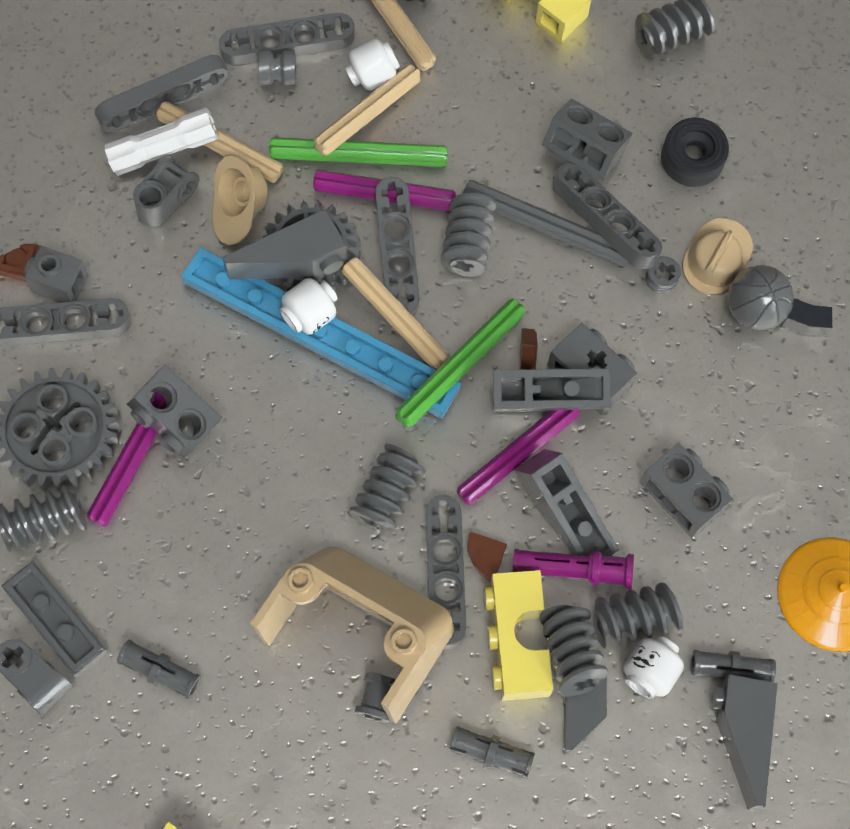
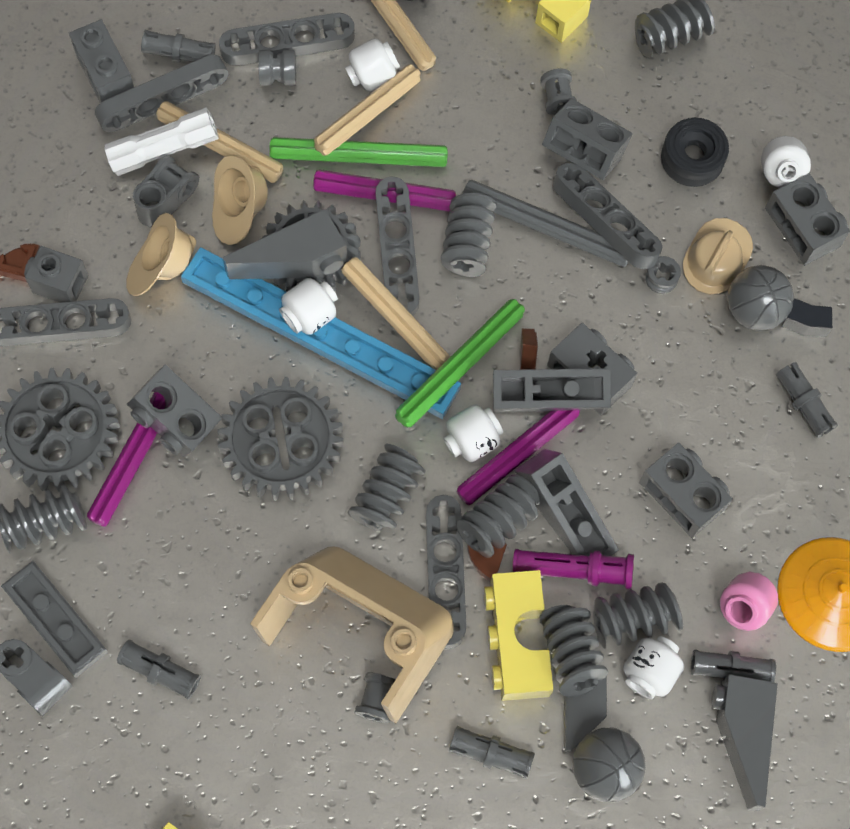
(101, 60): none -> dark grey brick
(161, 256): none -> tan piece
(176, 46): none -> dark grey pin
(246, 444): none -> dark grey gear
(473, 433): none -> white head
(499, 515): none -> dark grey piece
(563, 85): none -> dark grey bush
(609, 764): none -> dark grey piece
(749, 601): none -> bright pink head
(785, 161): none -> white head
(799, 222): none -> dark grey brick
(806, 400): none -> dark grey pin

